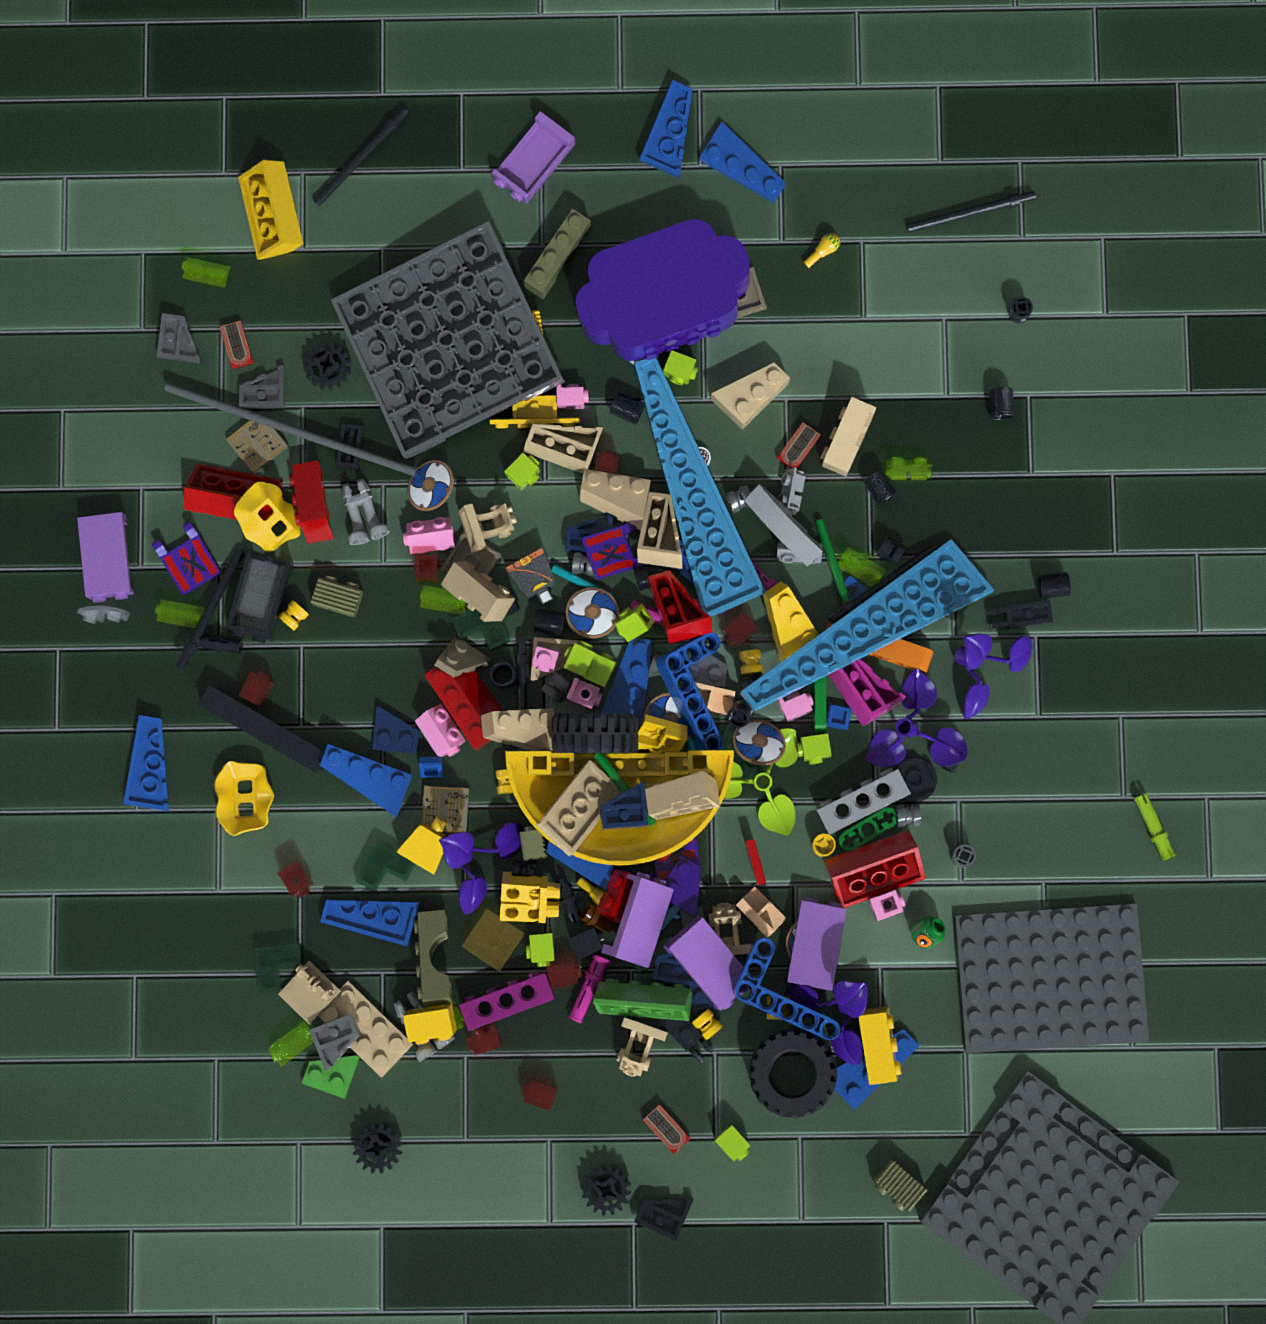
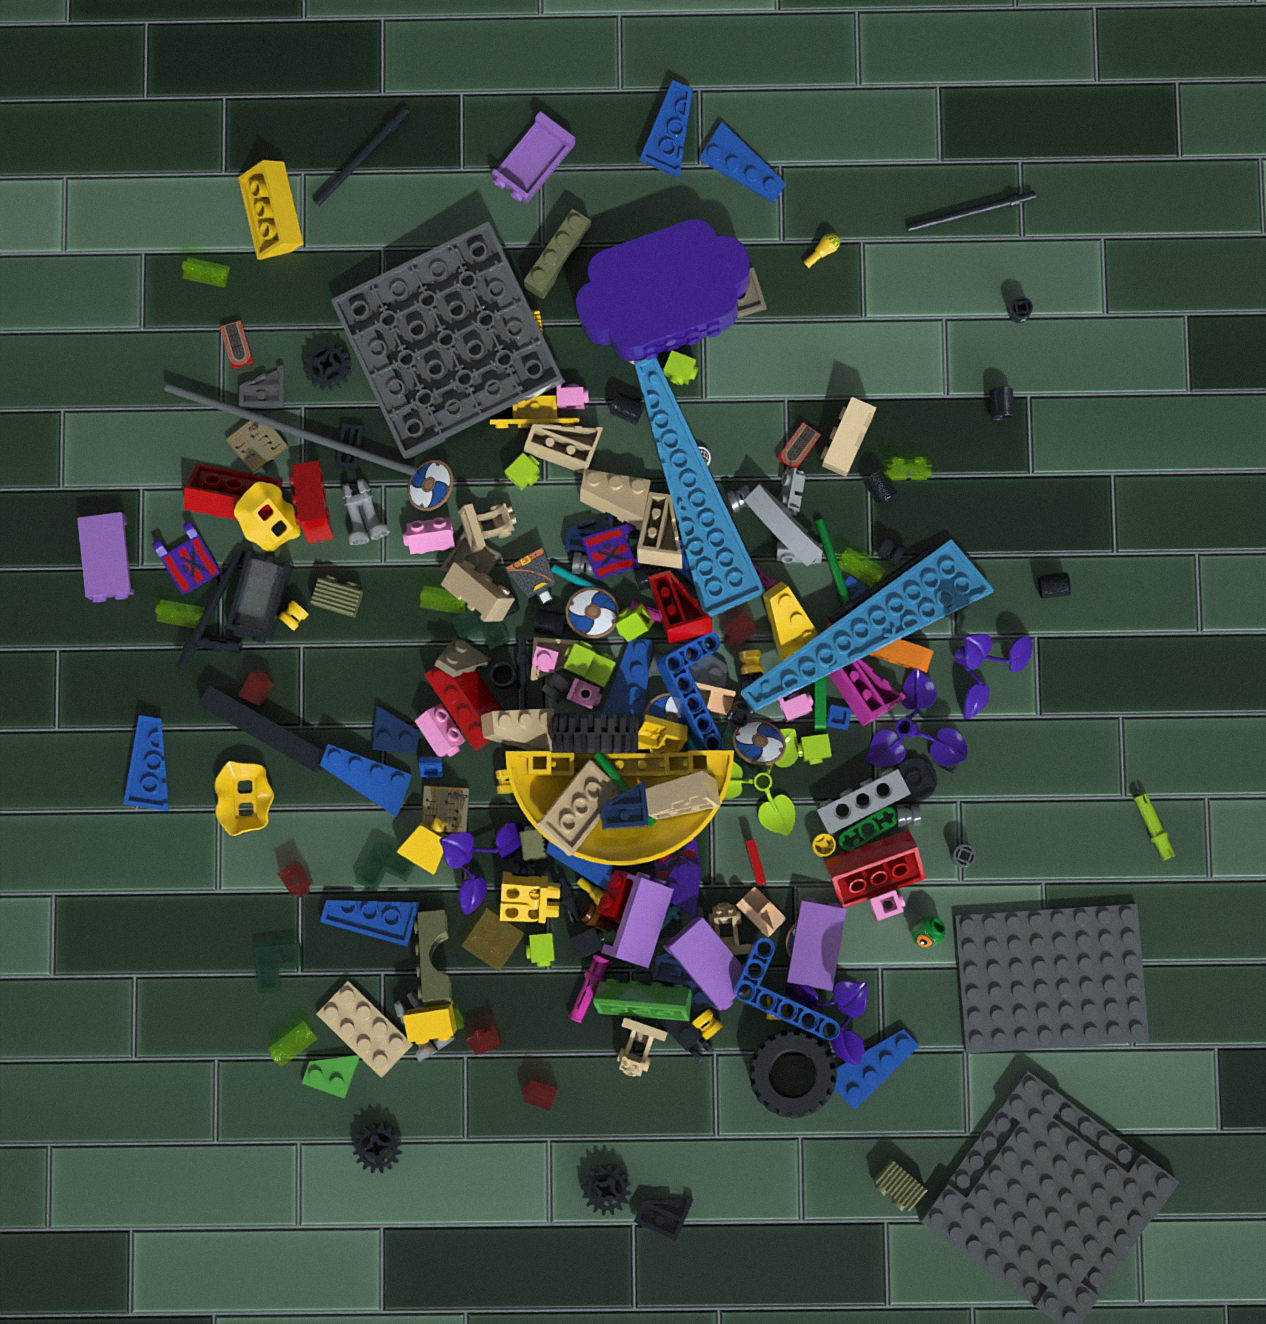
(97, 613): clear slope -> none
(175, 340): flat silver wing -> none
(309, 992): tan hinge -> none
(335, 1038): flat silver wing -> none
(427, 567): clear red brick -> none
(542, 994): magenta brick -> none
(564, 974): clear red brick -> none
(607, 462): clear red brick -> none
(666, 1129): tile -> none
(733, 1143): lime brick -> none
(750, 394): tan wedge -> none
(879, 1045): yellow wedge -> none
(1023, 615): black hinge -> none

